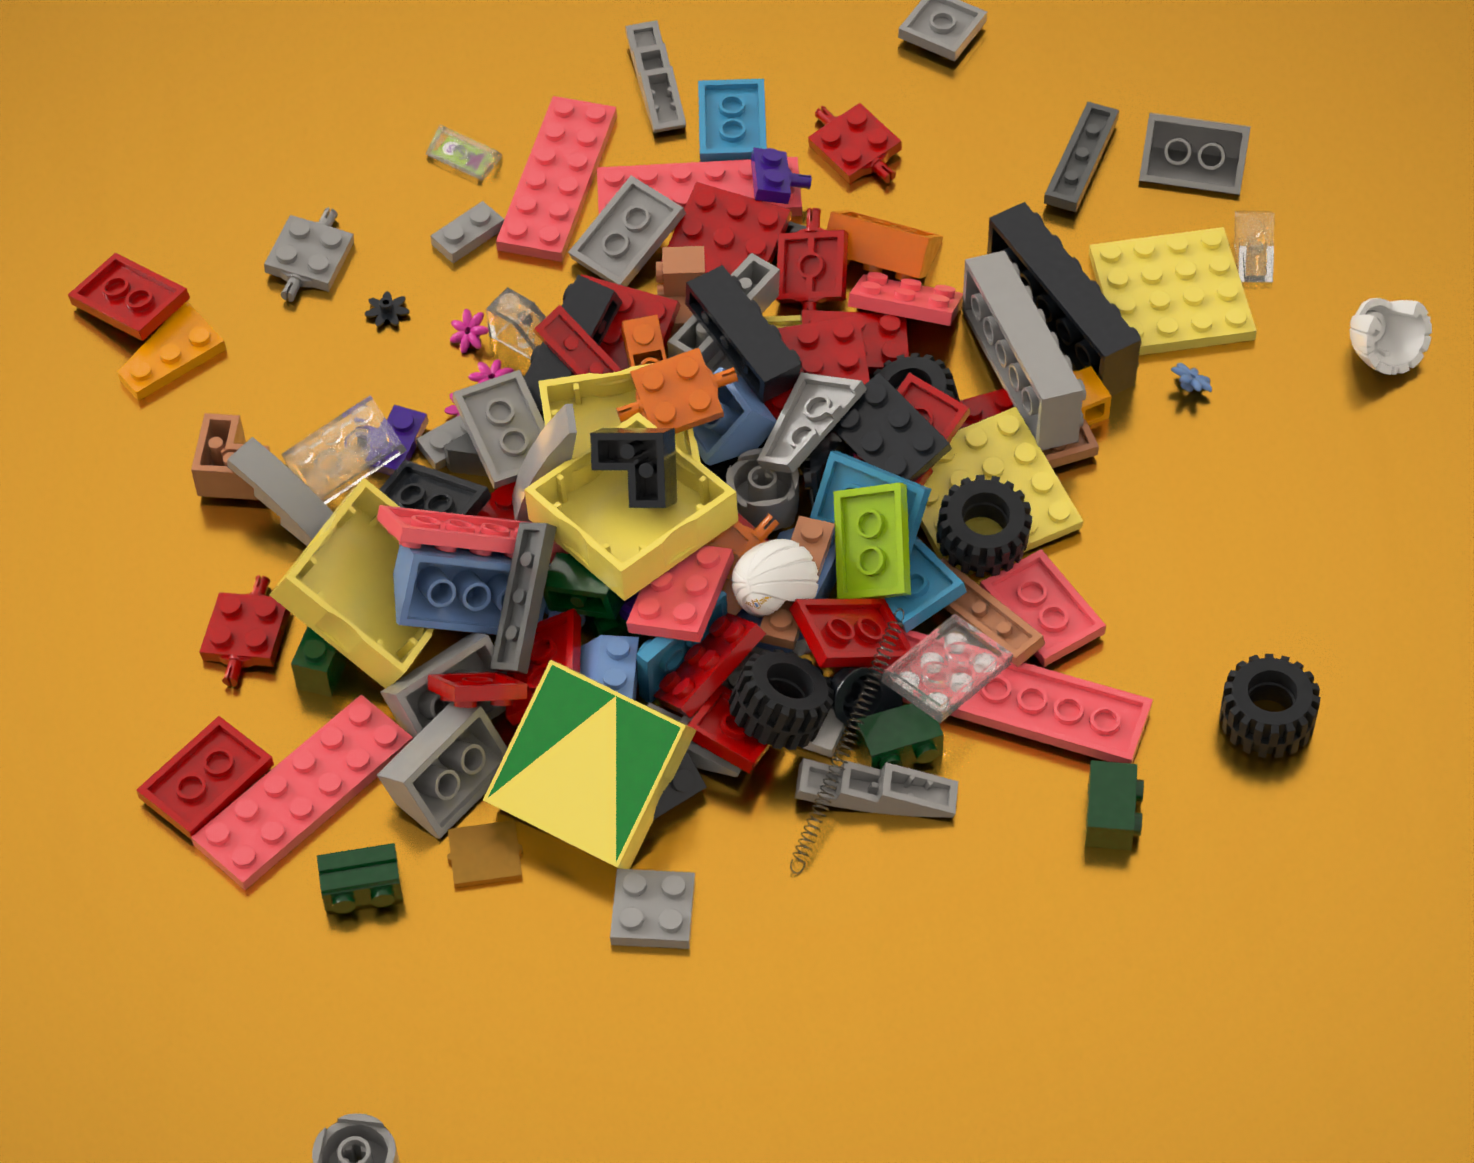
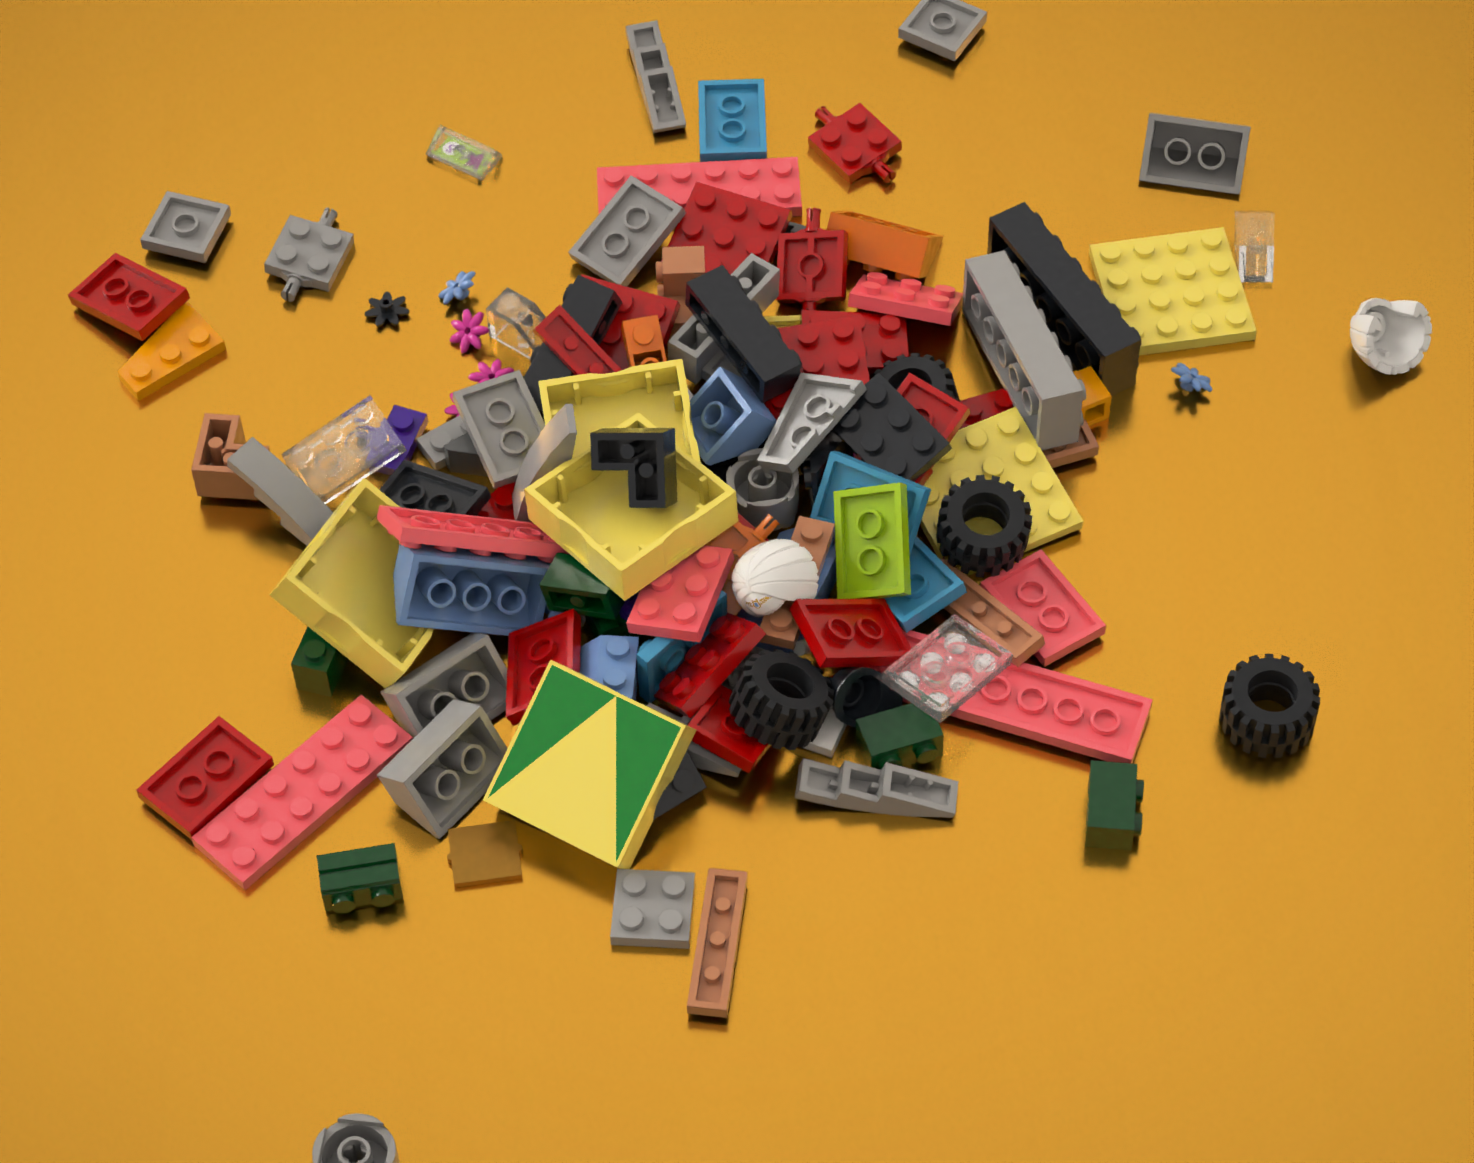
(185, 226): none -> light grey plate
(244, 630): red plate -> none
(457, 288): none -> medium blue plant
(467, 232): light grey plate -> none
(469, 688): red plate -> none
(523, 597): dark grey plate -> none
(556, 179): coral plate -> none
(678, 392): orange plate -> none
(717, 943): none -> nougat plate
(773, 177): dark purple plate -> none
(845, 739): clear smoke piece -> none
(1081, 156): dark grey plate -> none

